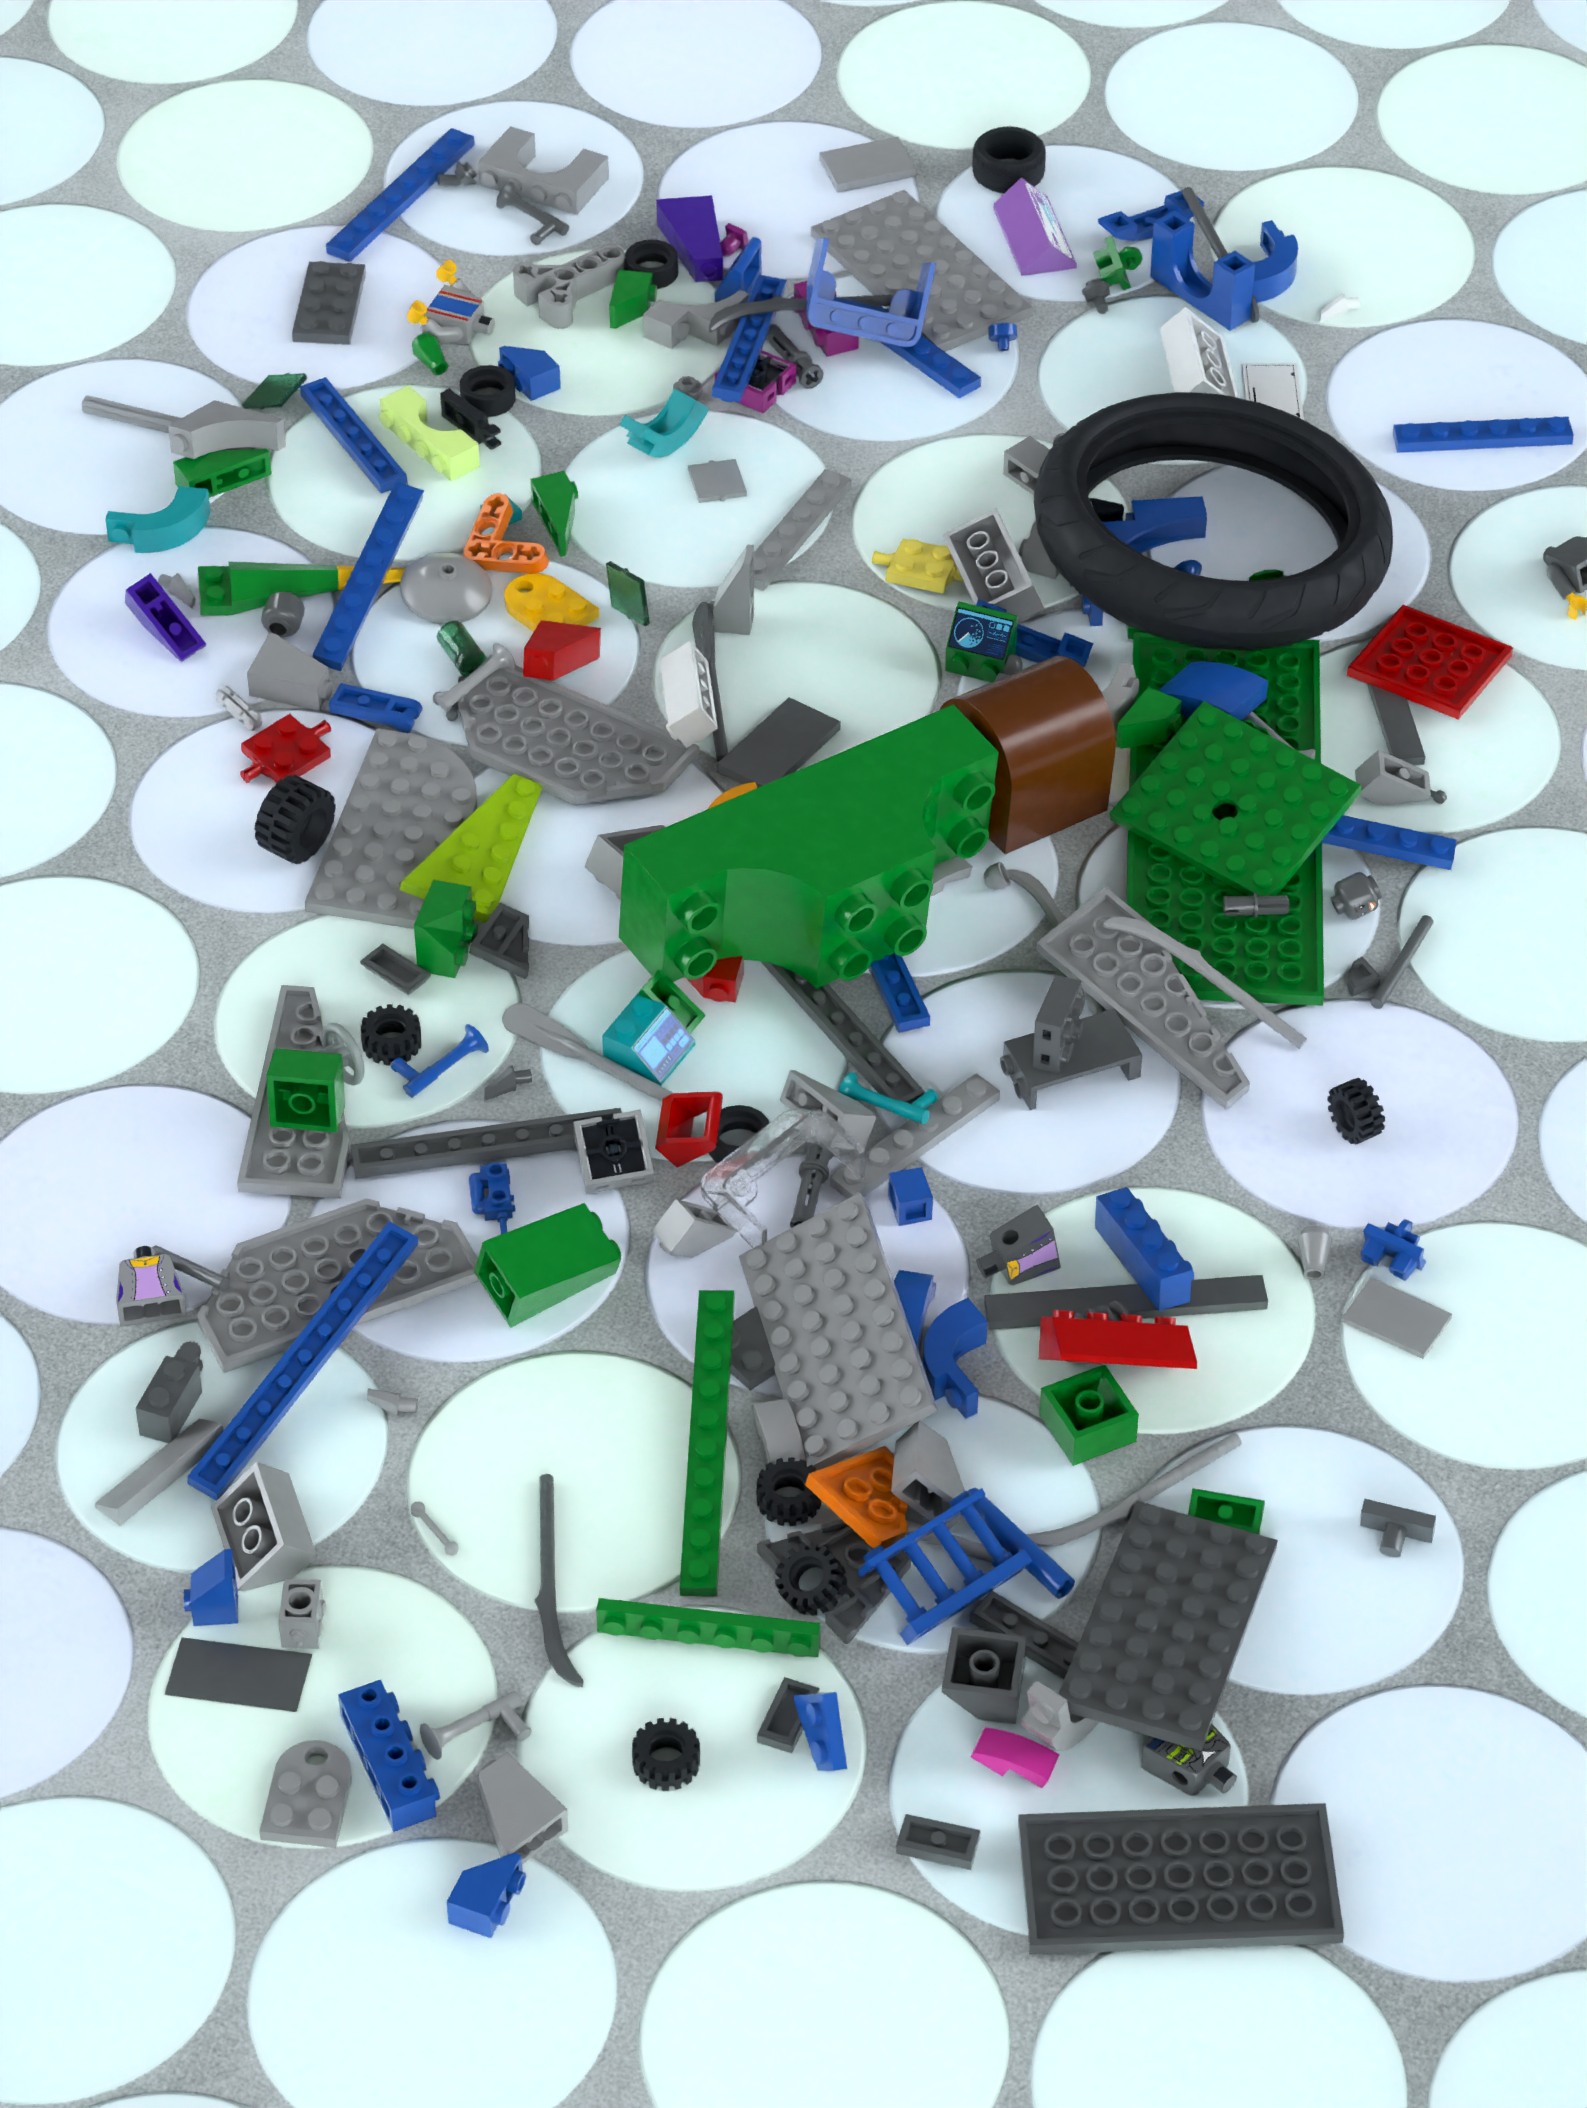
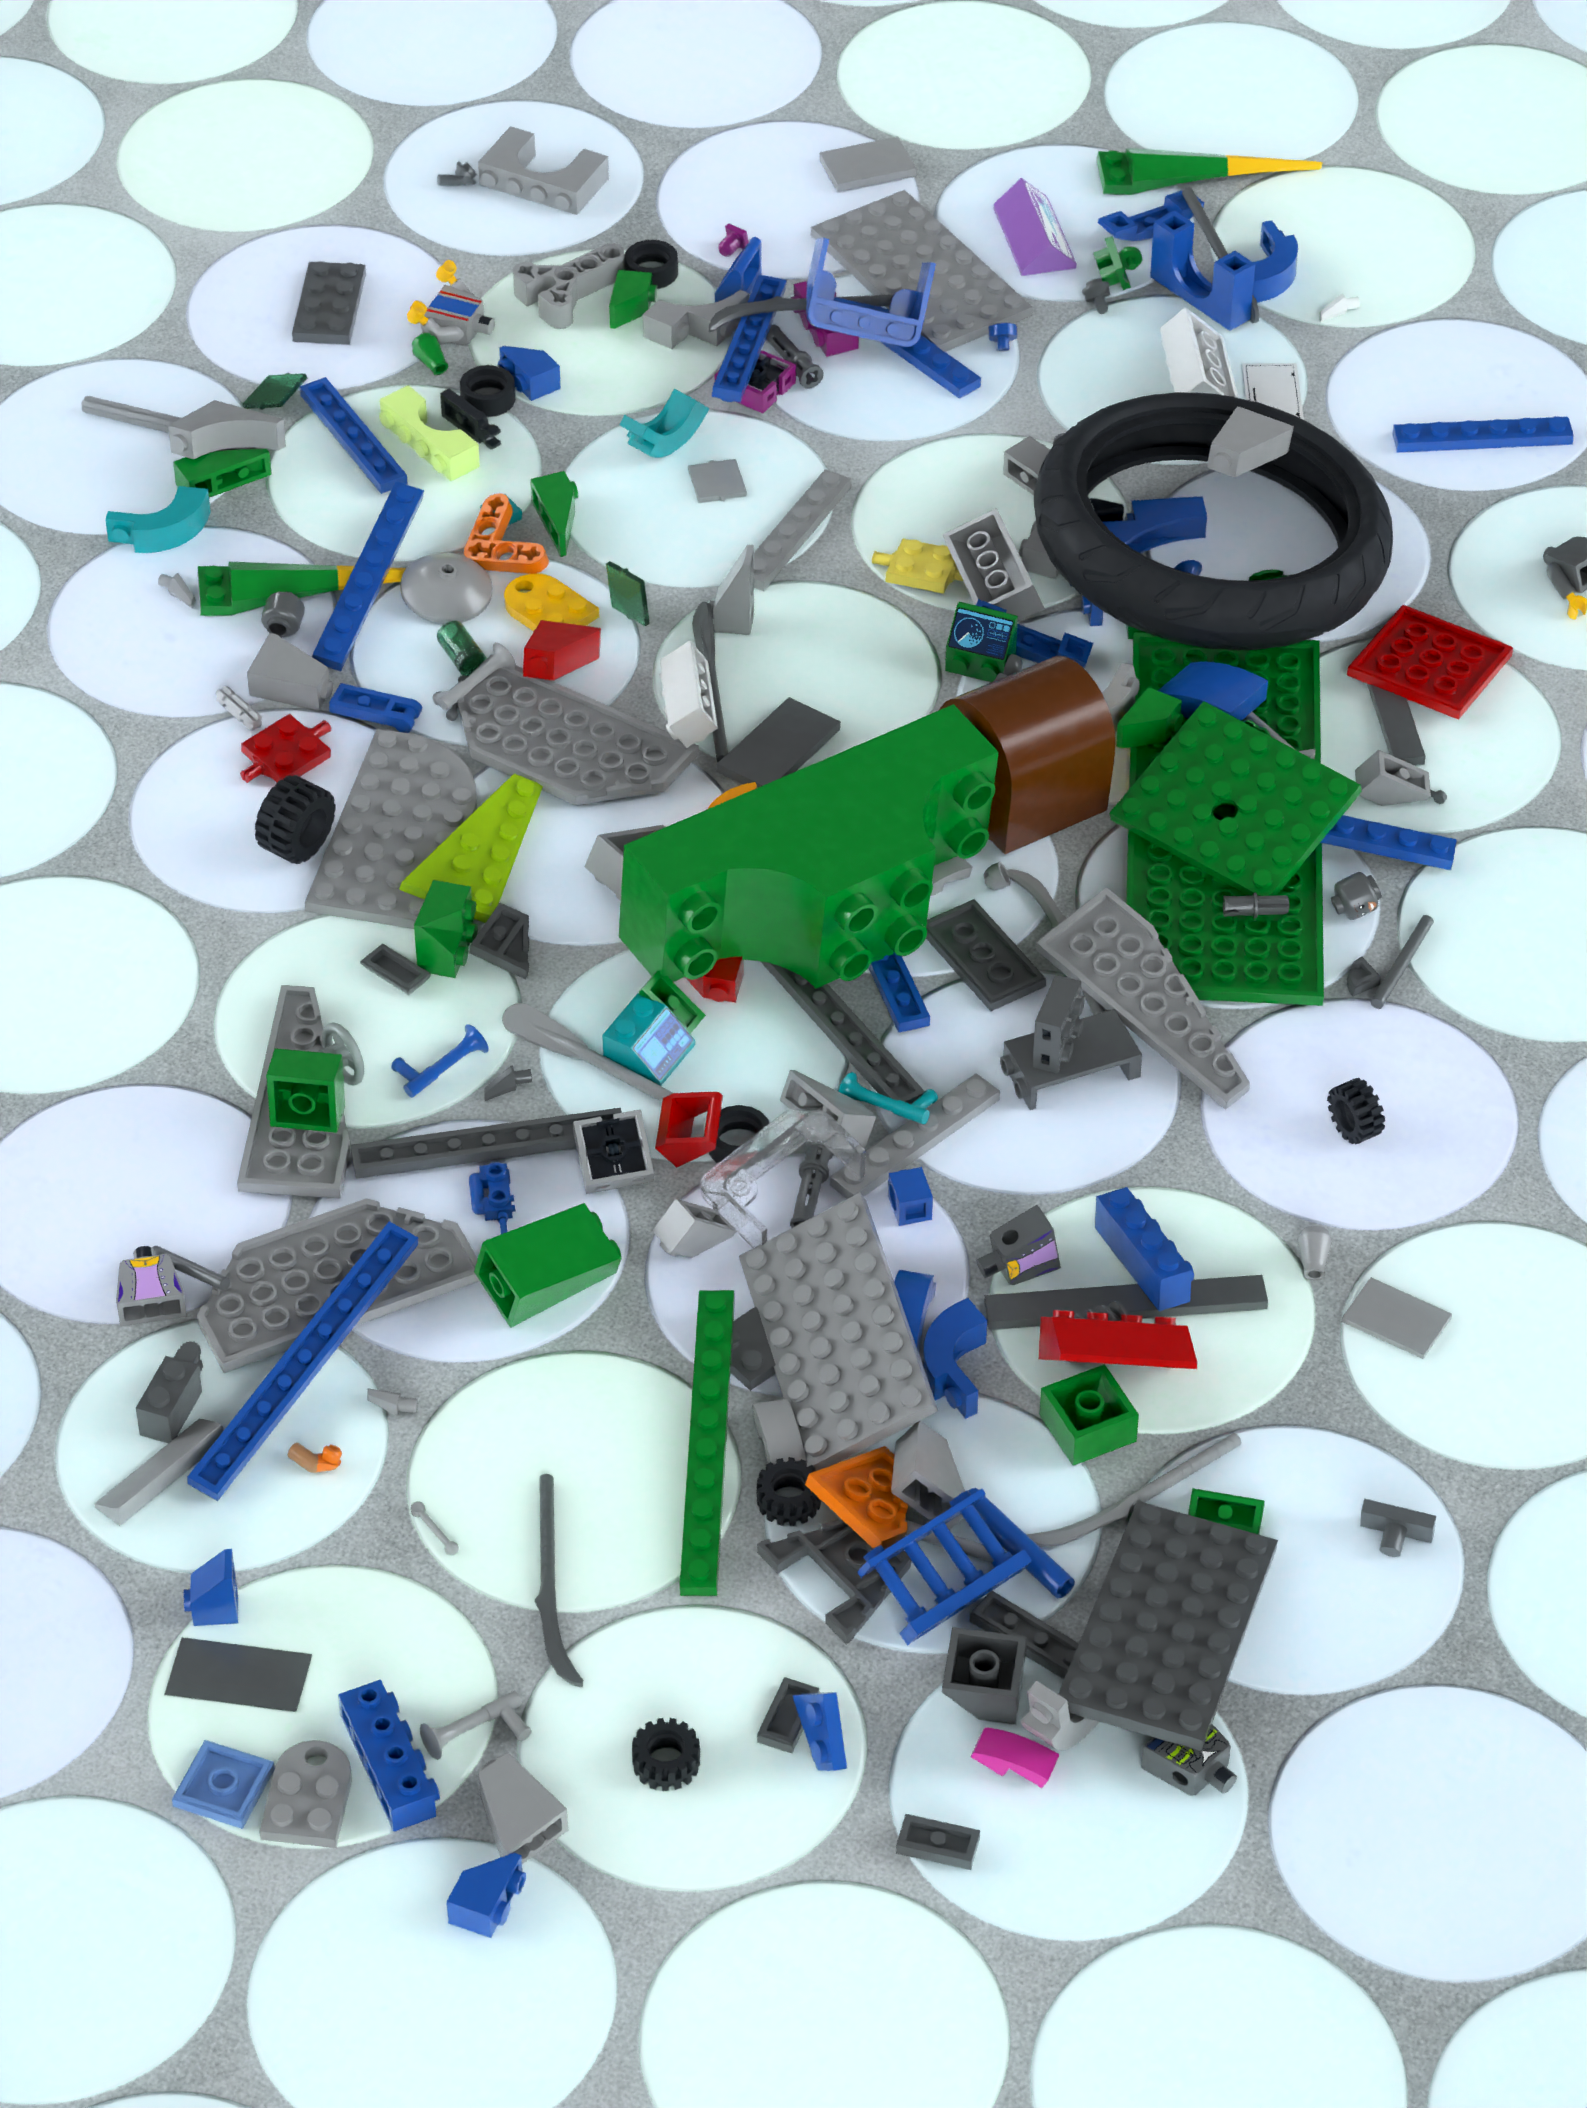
(163, 618): dark purple slope -> none
(223, 1784): none -> medium blue tile
(263, 1527): light grey slope -> none
(301, 1613): light grey head -> none
(318, 1462): none -> arm
(387, 1021): black tyre -> none
(399, 195): blue plate -> none
(508, 197): dark grey piece -> none
(688, 386): light grey plate -> none
(693, 231): dark purple slope -> none
(708, 1627): green plate -> none
(798, 1564): black tyre -> none
(983, 955): none -> dark grey tile
(1008, 143): black tyre -> none
(1152, 169): none -> green plate
(1179, 1878): dark grey plate -> none
(1195, 960): light grey piece -> none
(1248, 442): none -> light grey slope
(1397, 1243): blue hips -> none

